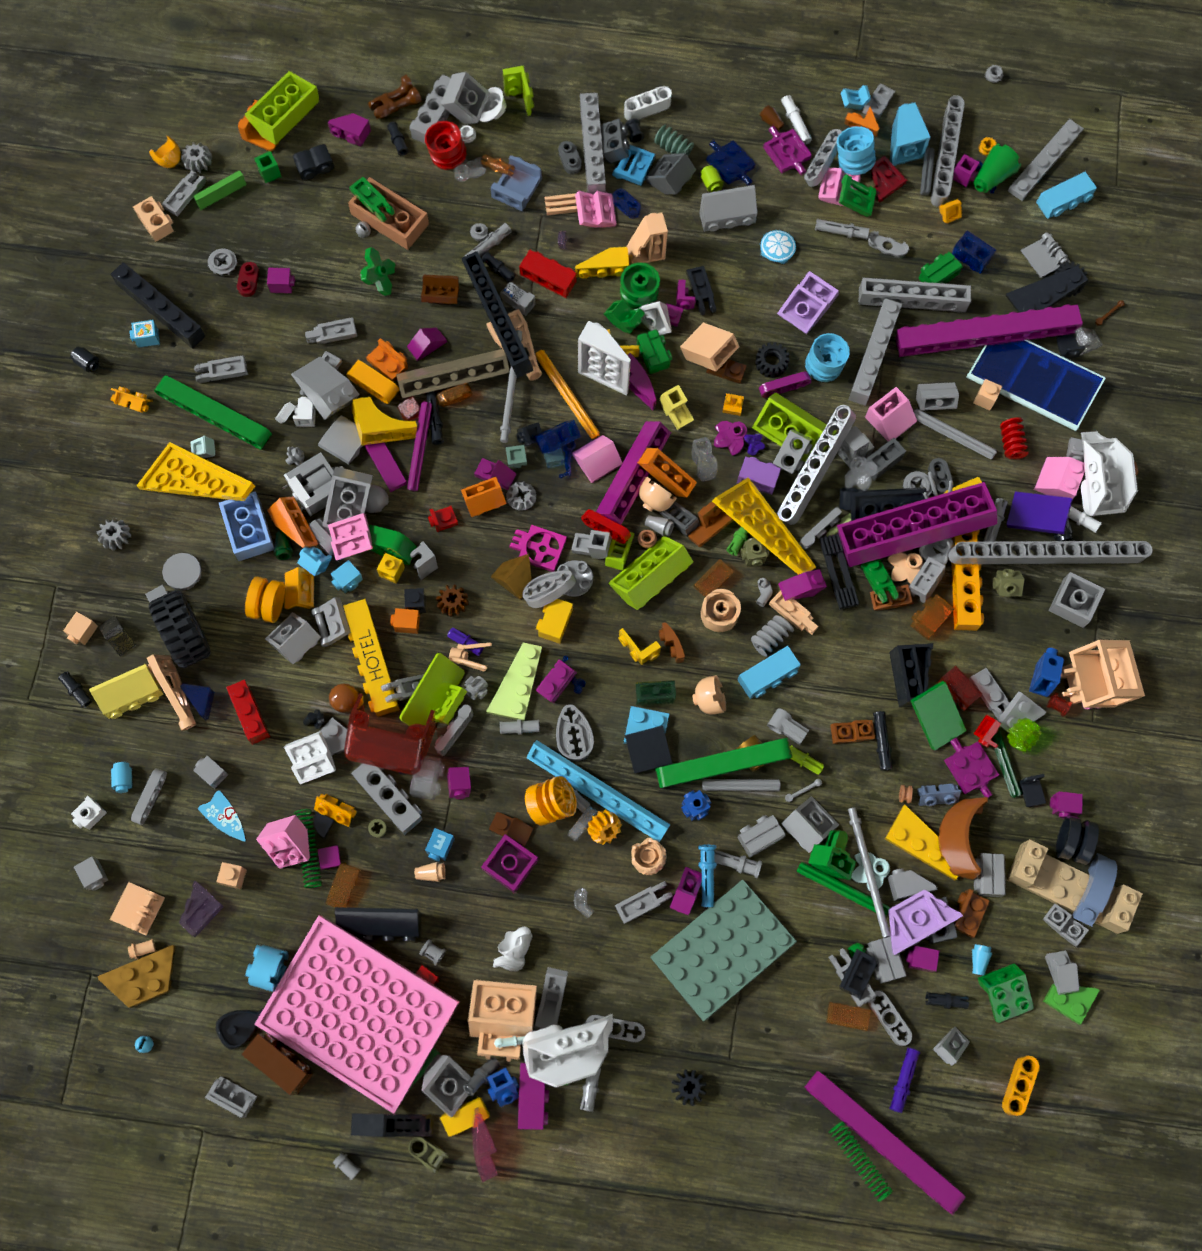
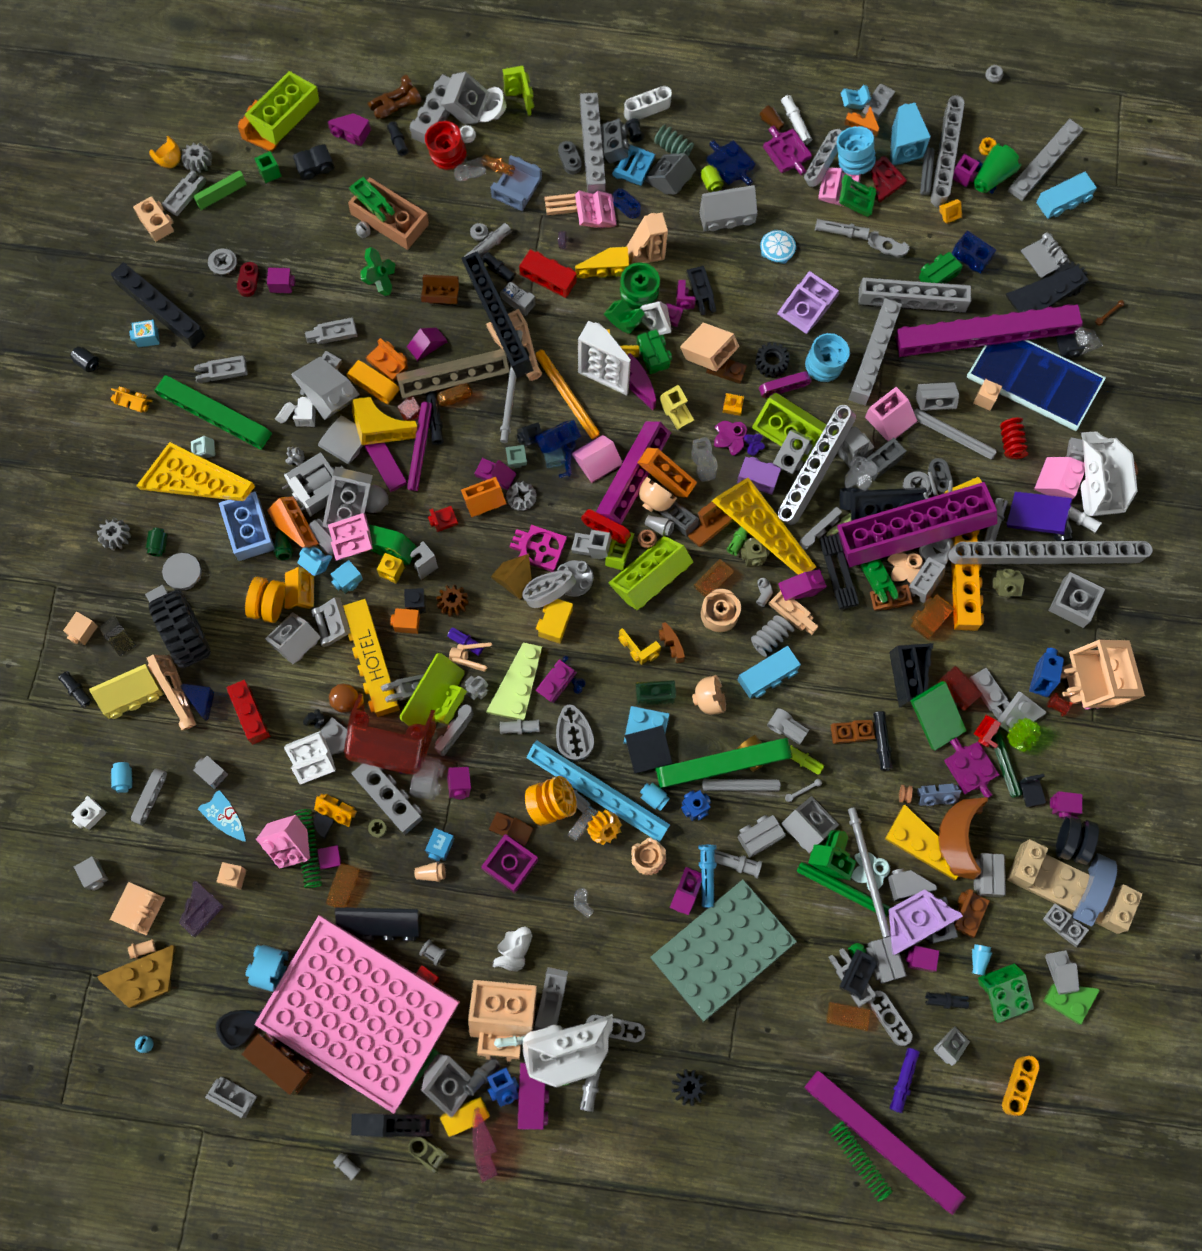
(156, 542): none -> dark green brick
(641, 903): light grey hinge -> none
(654, 796): none -> medium azure brick

